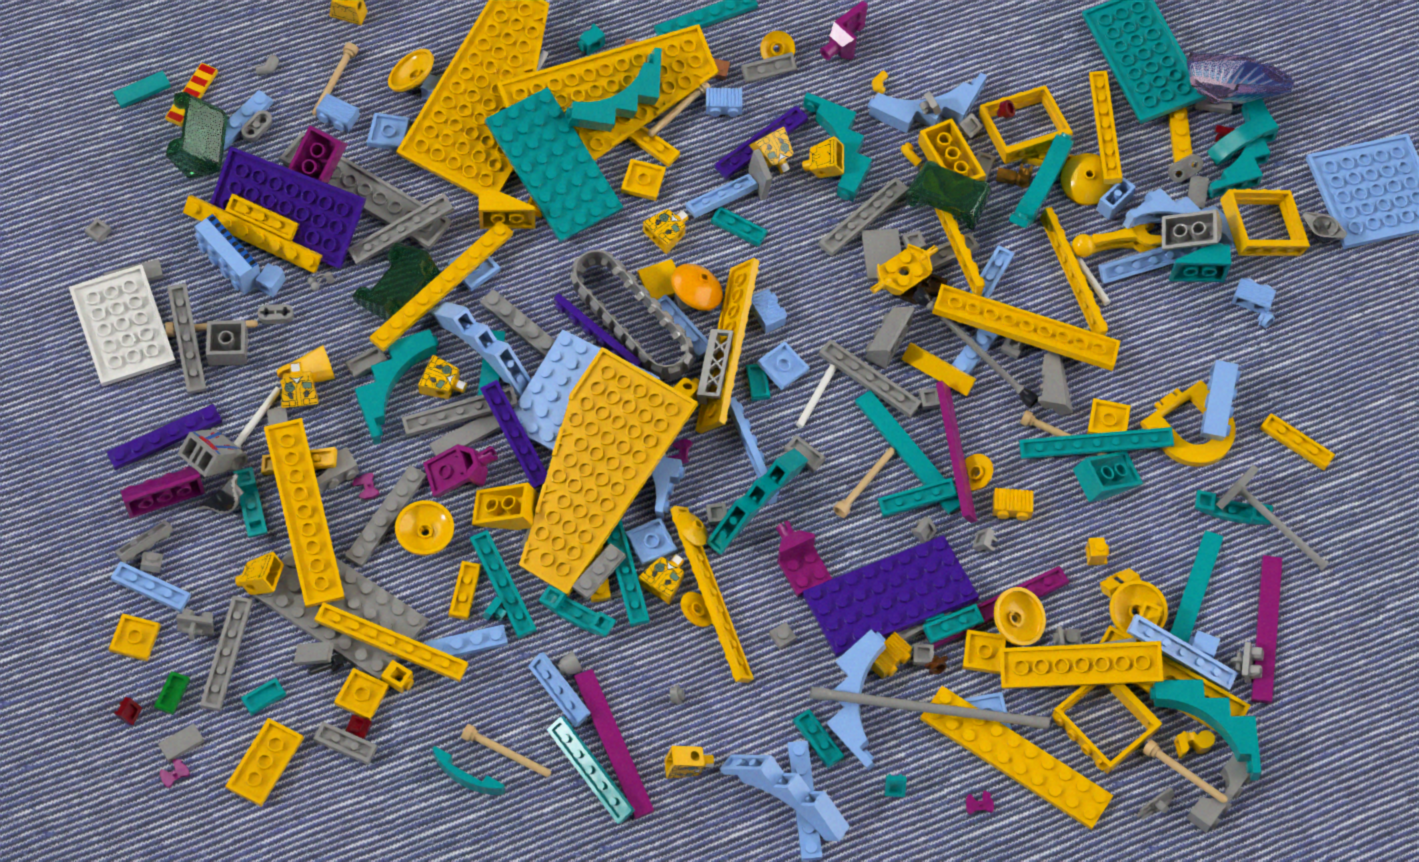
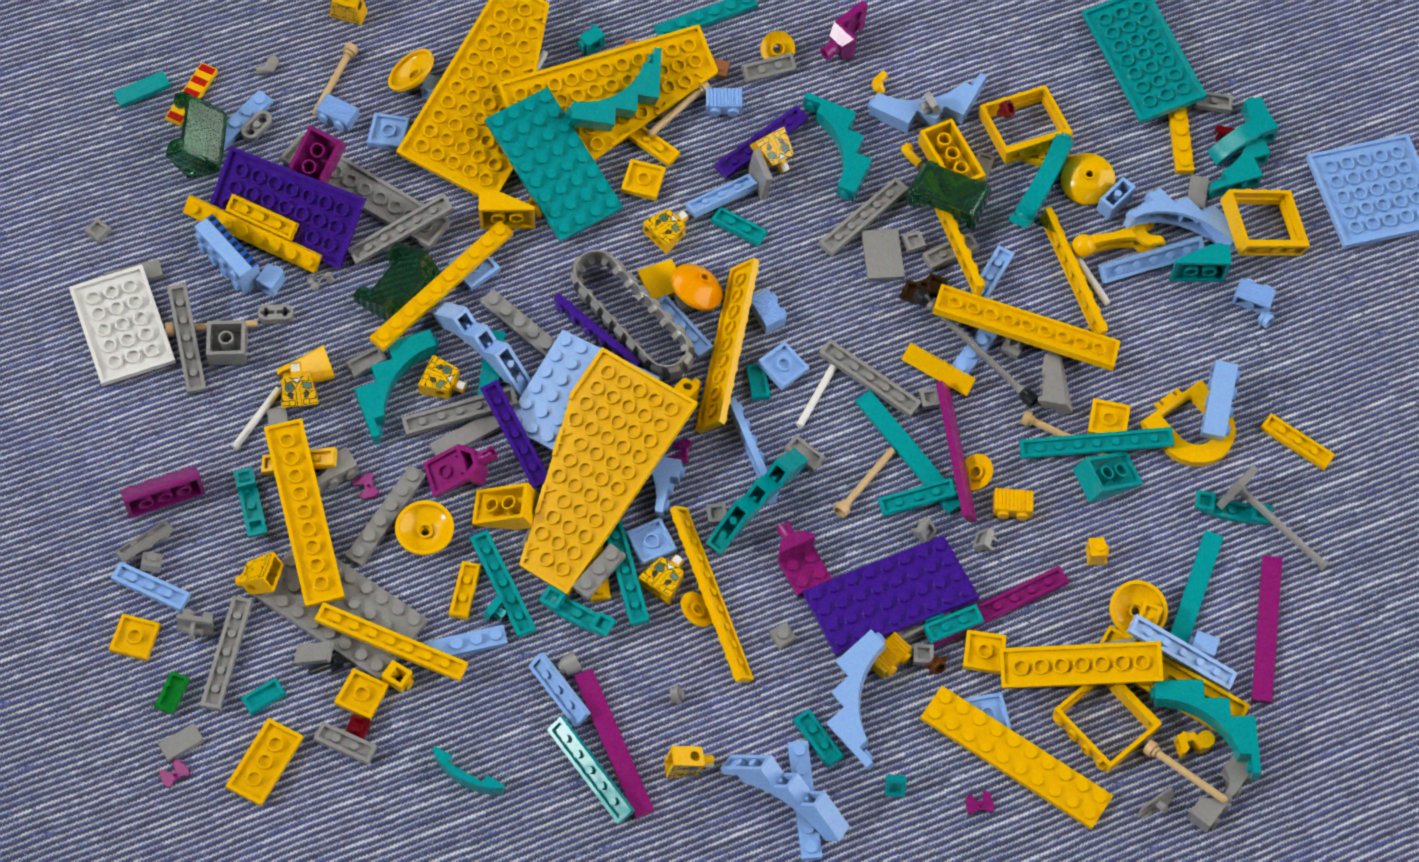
(128, 710): dark red tile -> none
(163, 437): dark purple plate -> none
(212, 452): light grey piece -> none
(225, 499): black hat -> none
(471, 734): tan piece -> none
(692, 529): yellow dish -> none
(710, 364): light grey fence -> none
(826, 158): yellow torso -> none
(889, 336): light grey slope -> none
(911, 259): yellow plate -> none
(969, 125): light grey plate -> none
(1022, 178): pearl gold bar -> none
(1027, 616): yellow dish -> none
(1031, 721): light grey piece -> none
(1067, 637): light grey bracket -> none
(1105, 127): yellow plate -> none
(1110, 584): yellow piece -> none
(1185, 166): light grey plate -> none
(1191, 229): light grey slope -> none
(1235, 78): clear purple windscreen -> none
(1245, 662): light grey hips -> none
(1323, 227): light grey hat -> none

